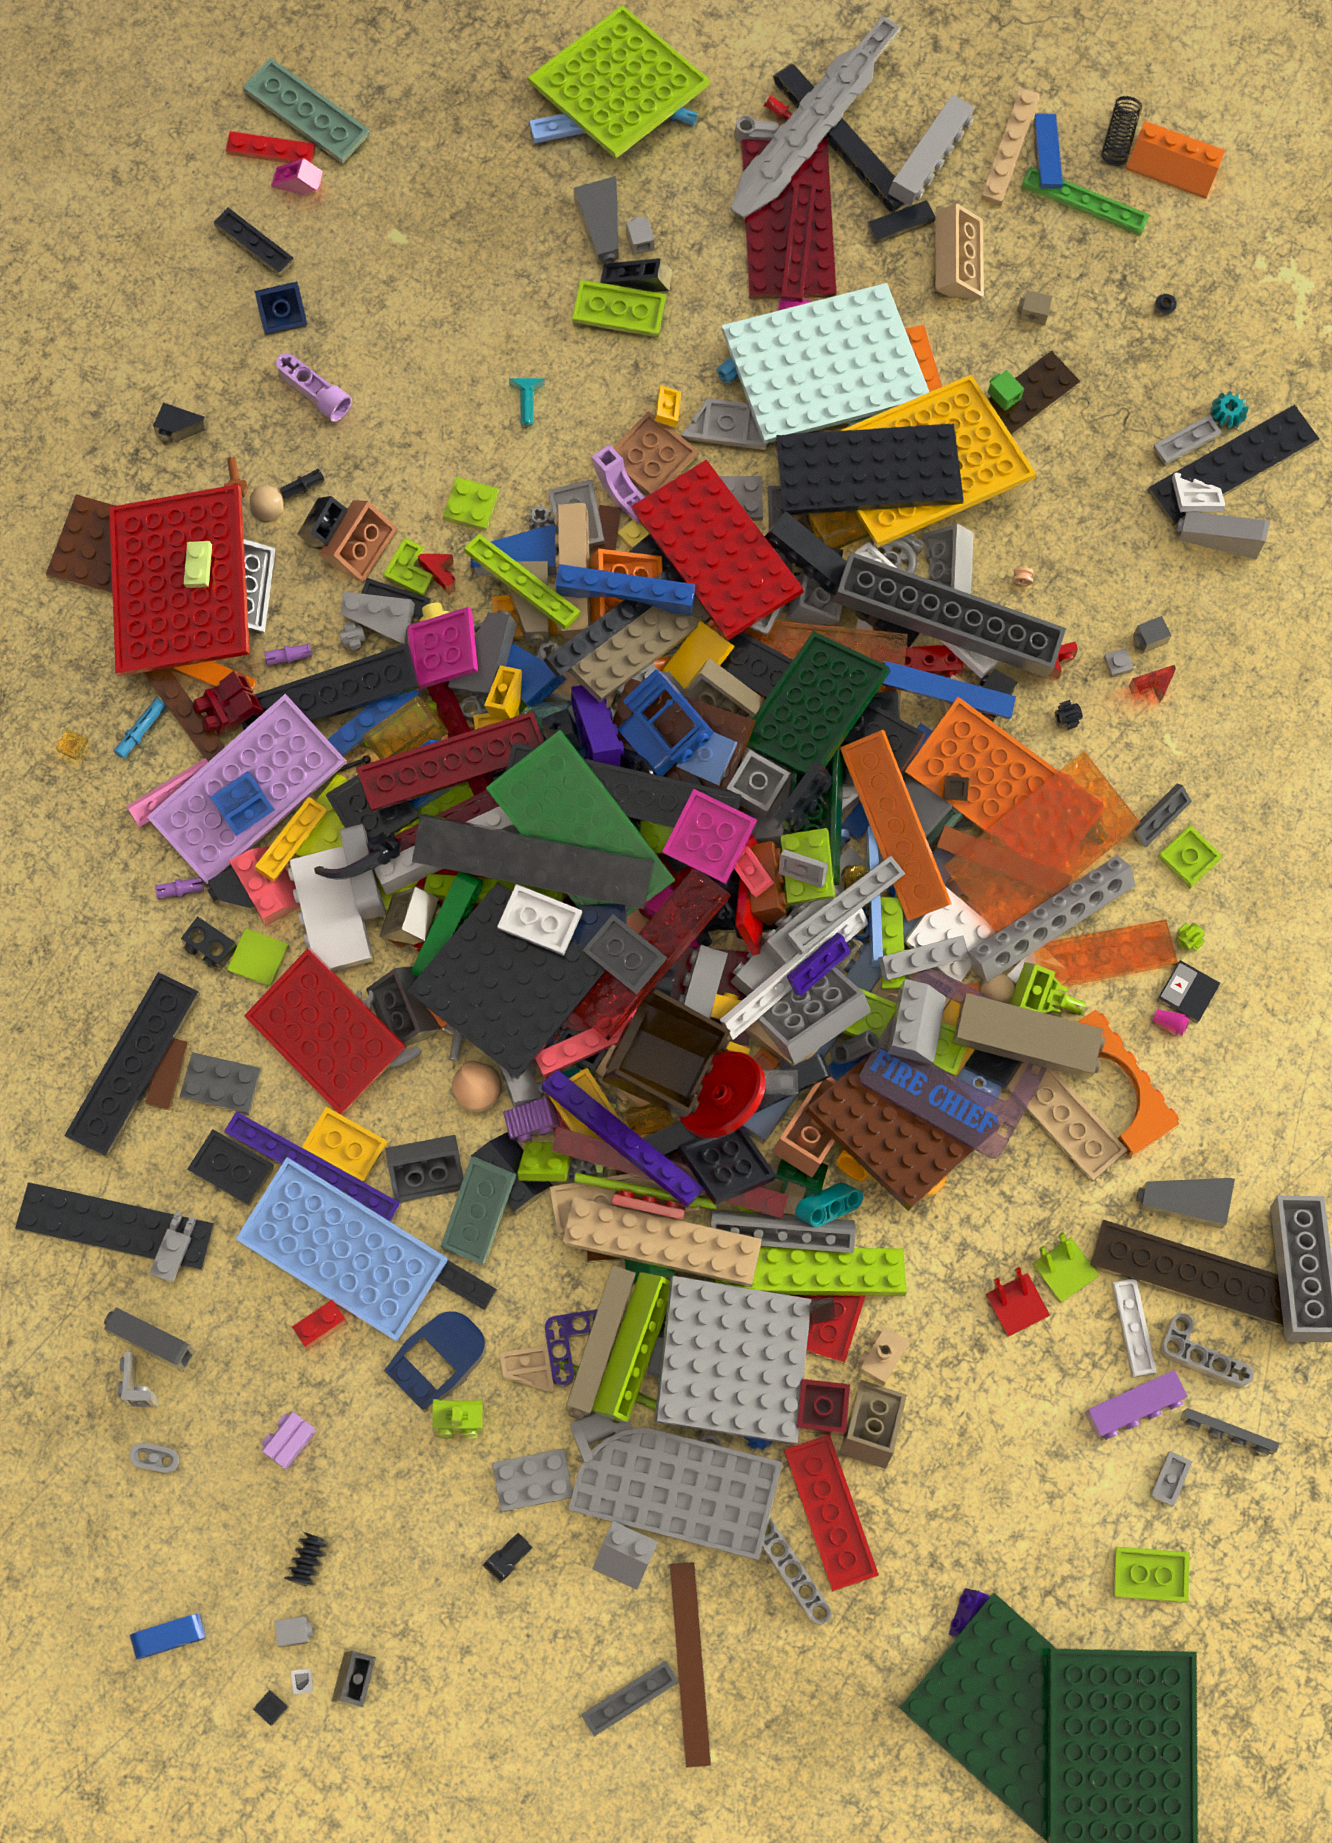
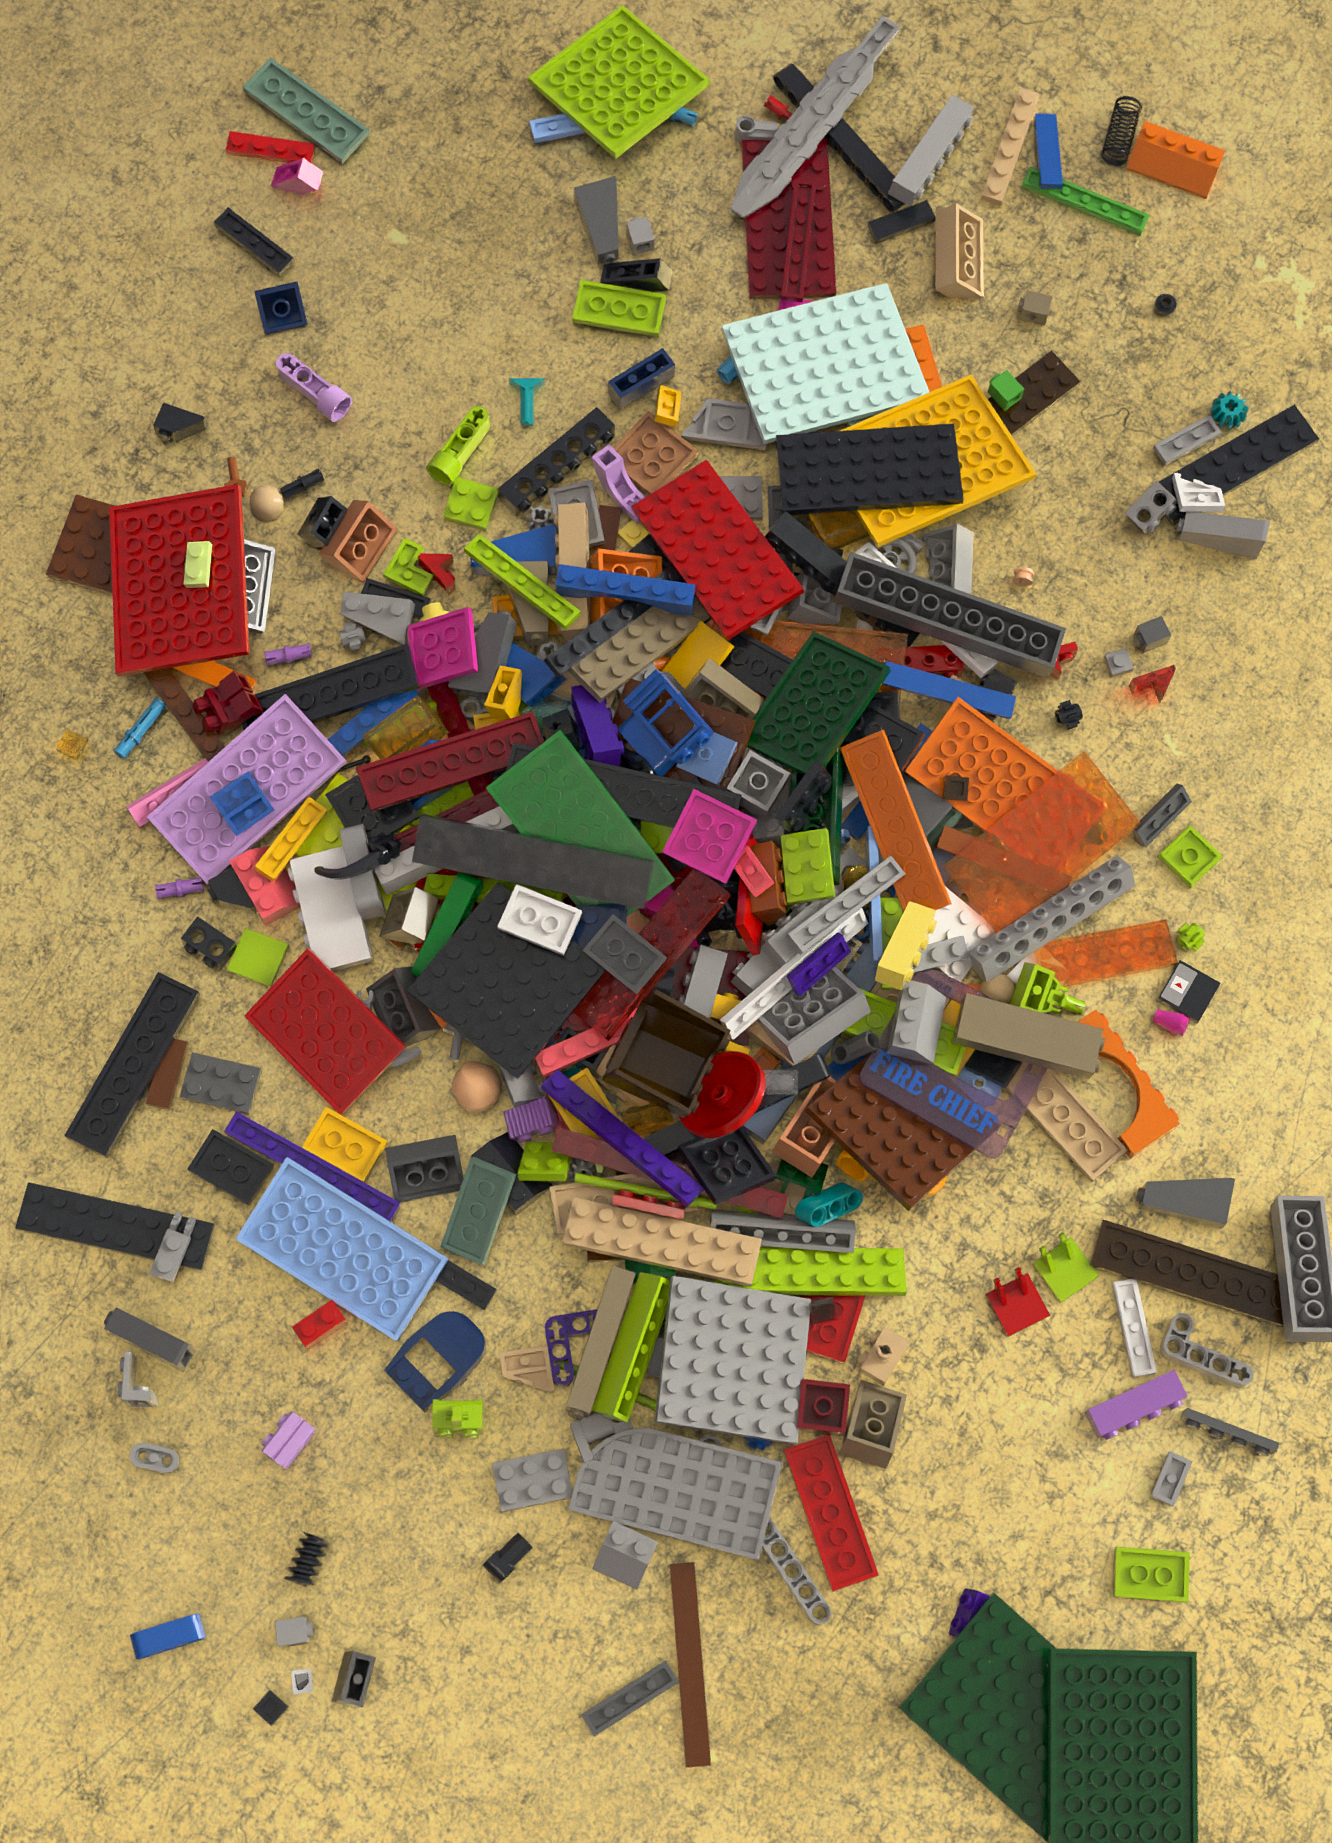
(448, 462): none -> lime beam
(595, 423): none -> black brick
(641, 378): none -> dark blue brick
(803, 868): light grey plate -> none
(905, 946): none -> light yellow brick
(1146, 503): none -> light grey brick

